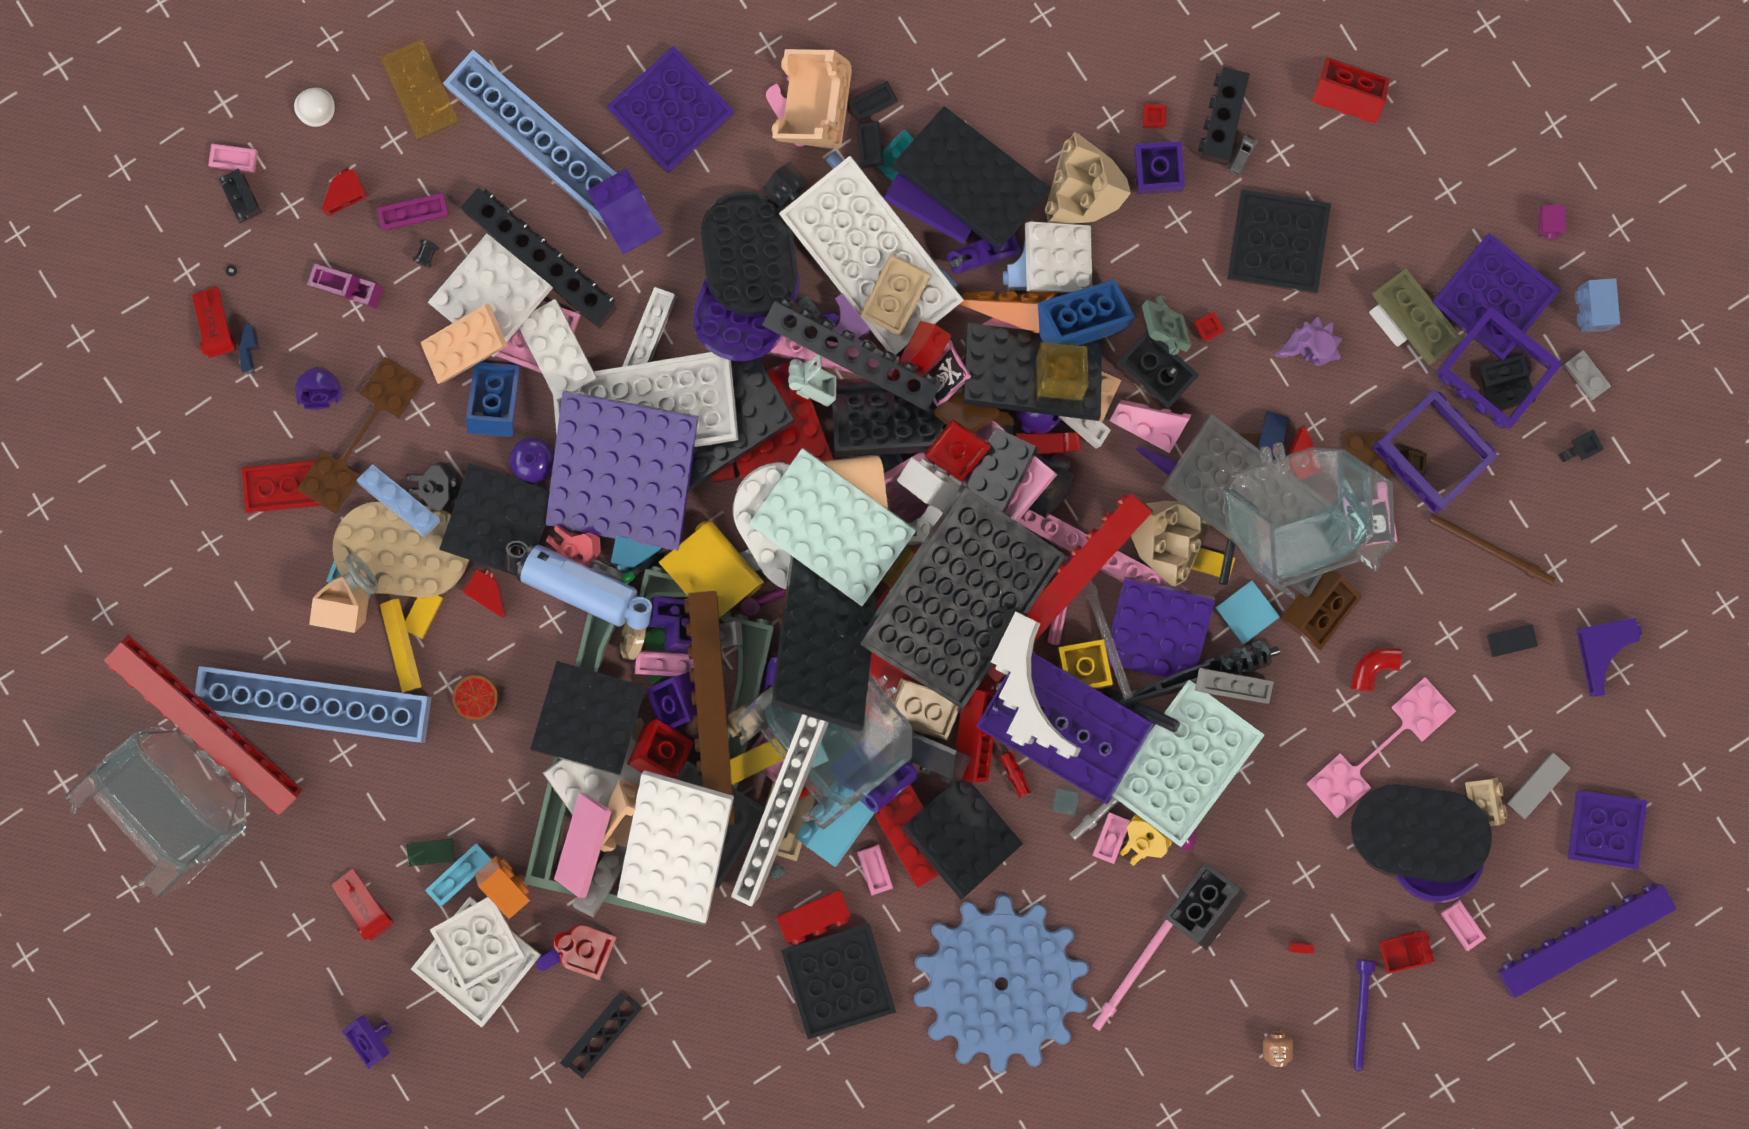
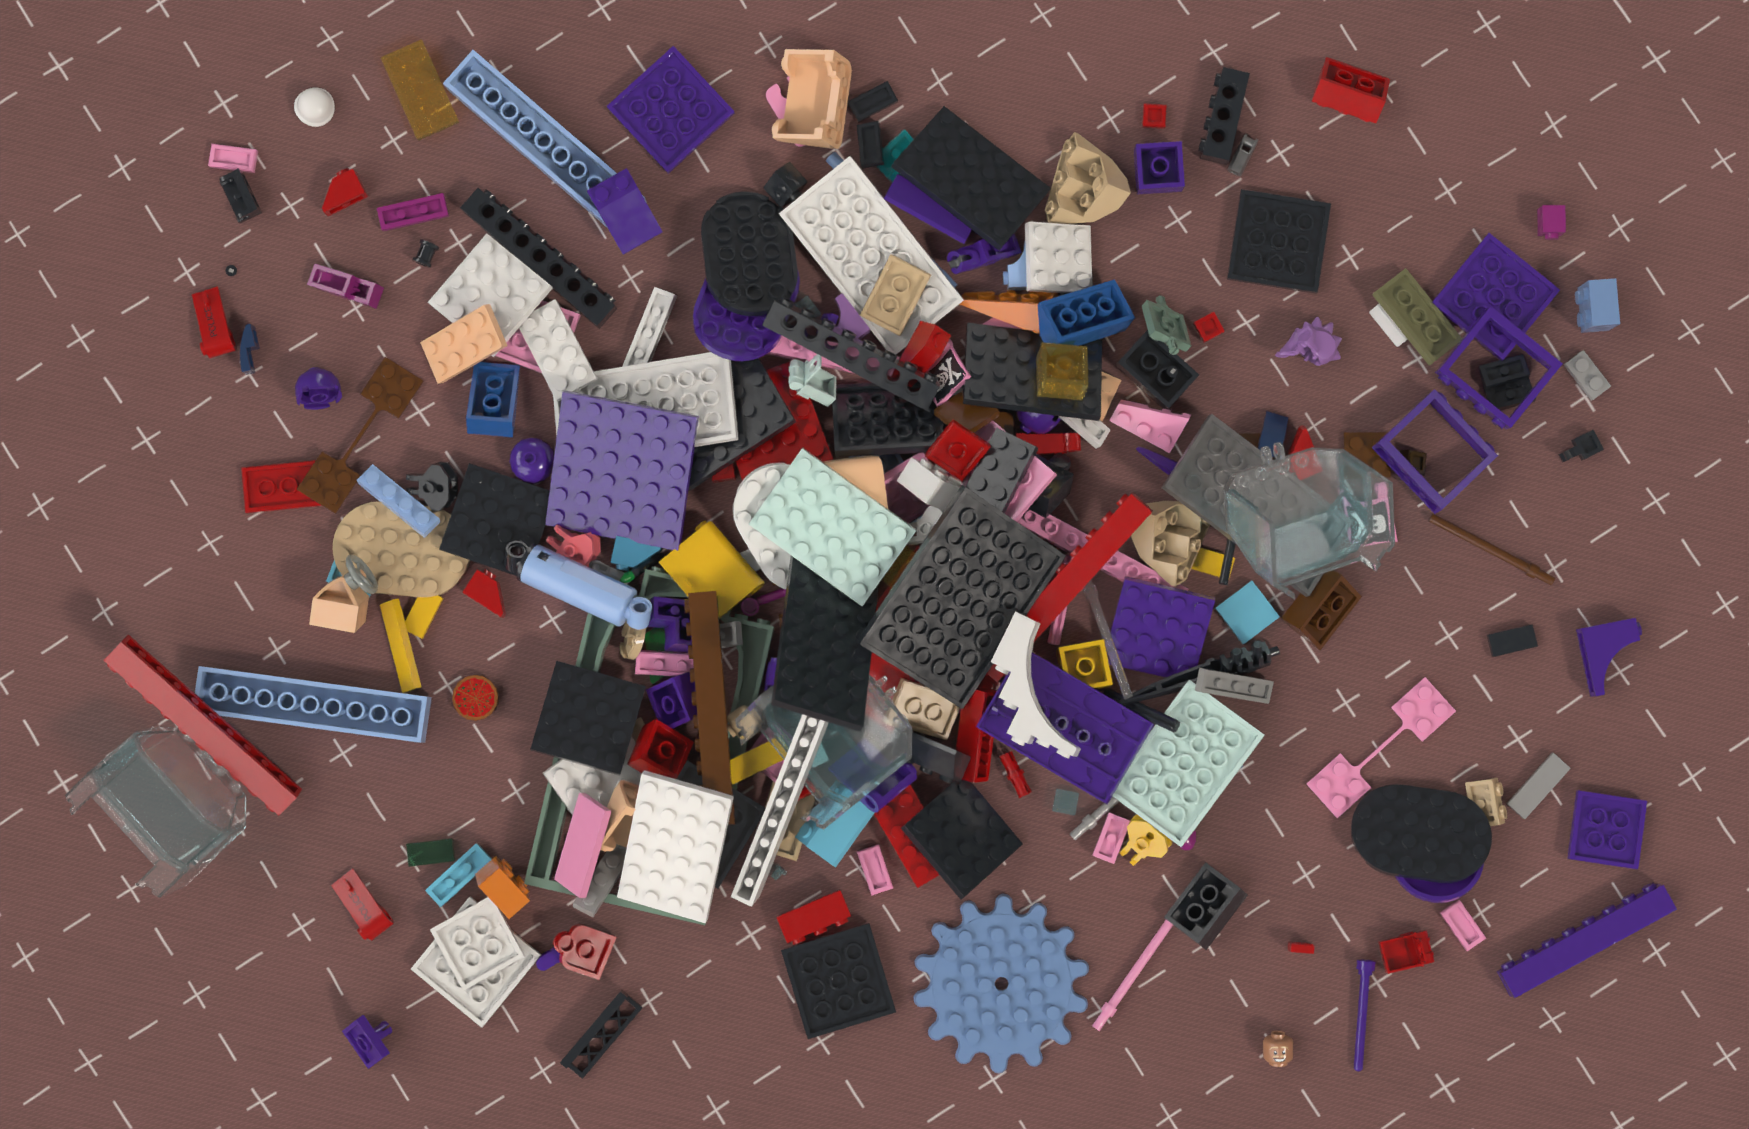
(1373, 663): red cylinder -> none

